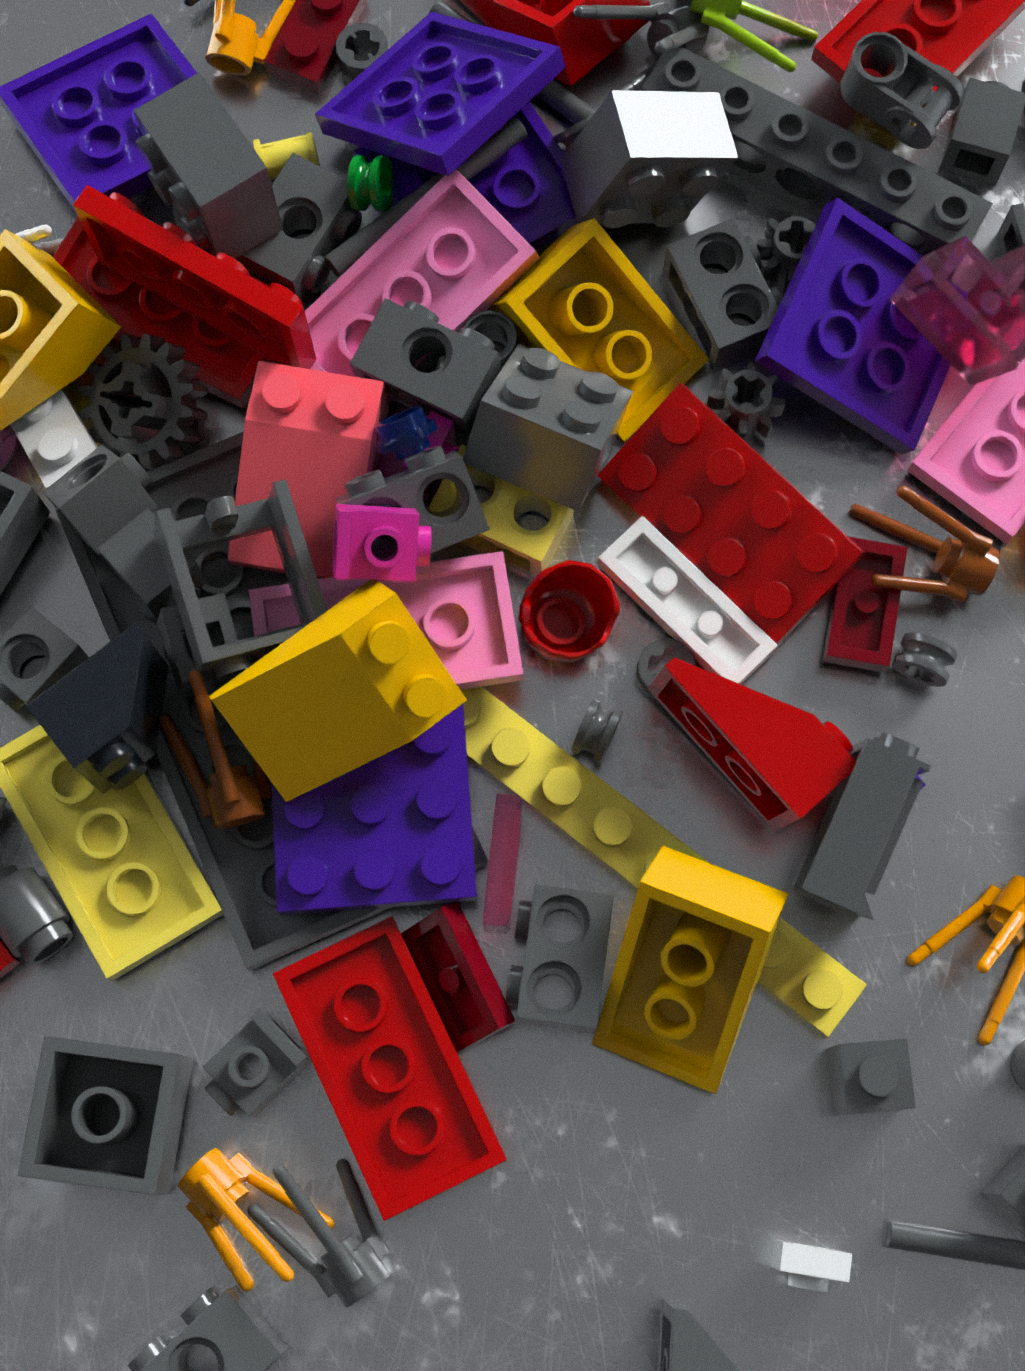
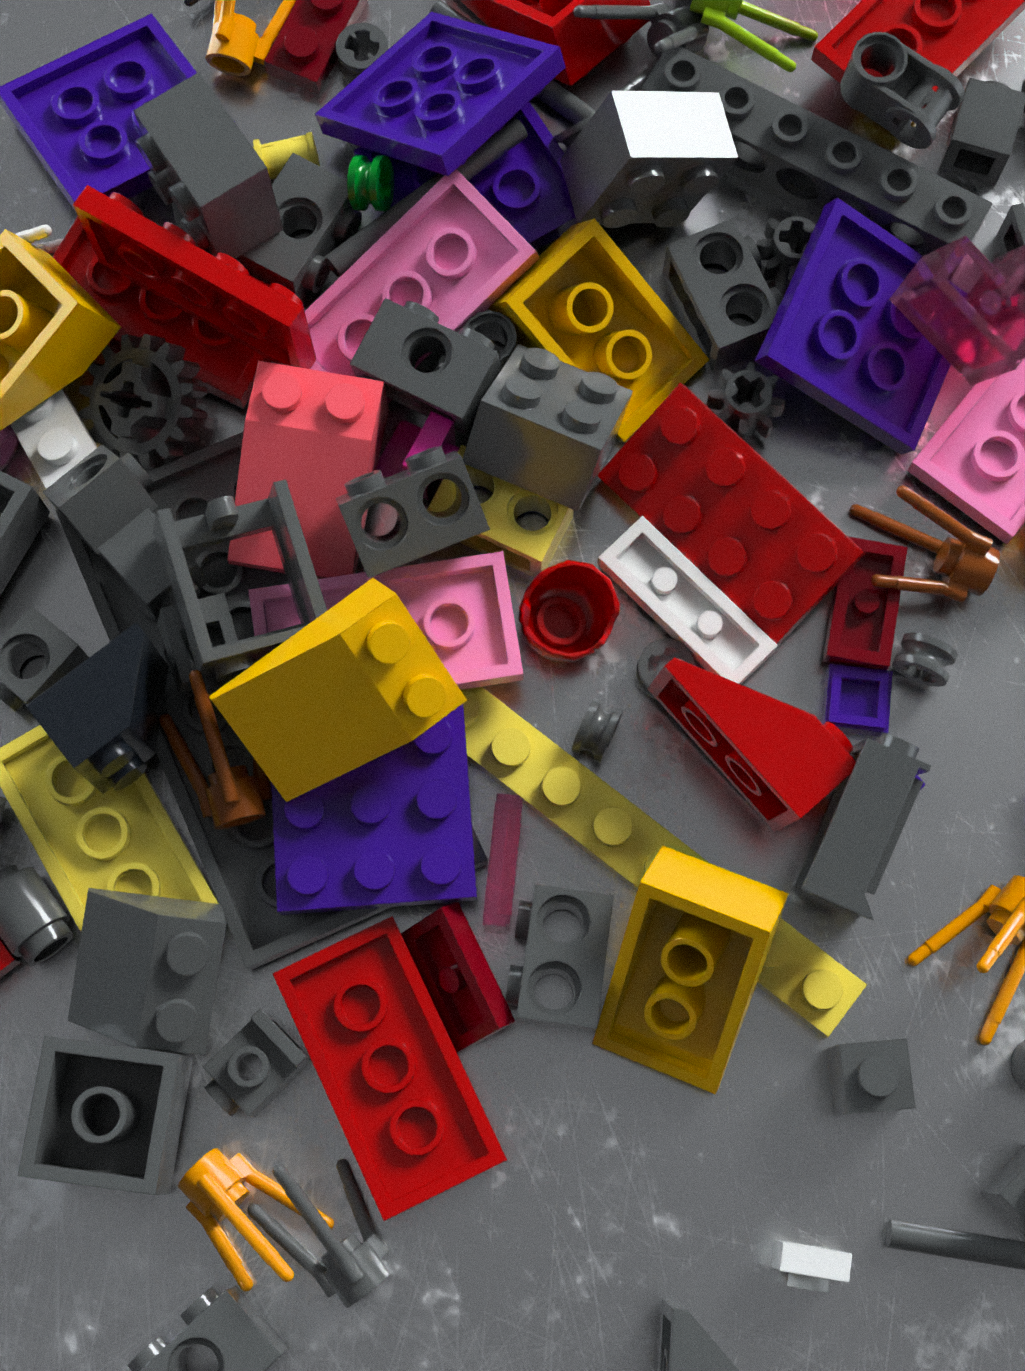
(148, 970): none -> dark grey slope
(358, 527): dark pink brick -> none
(405, 433): clear blue plate -> none
(857, 699): none -> dark purple tile

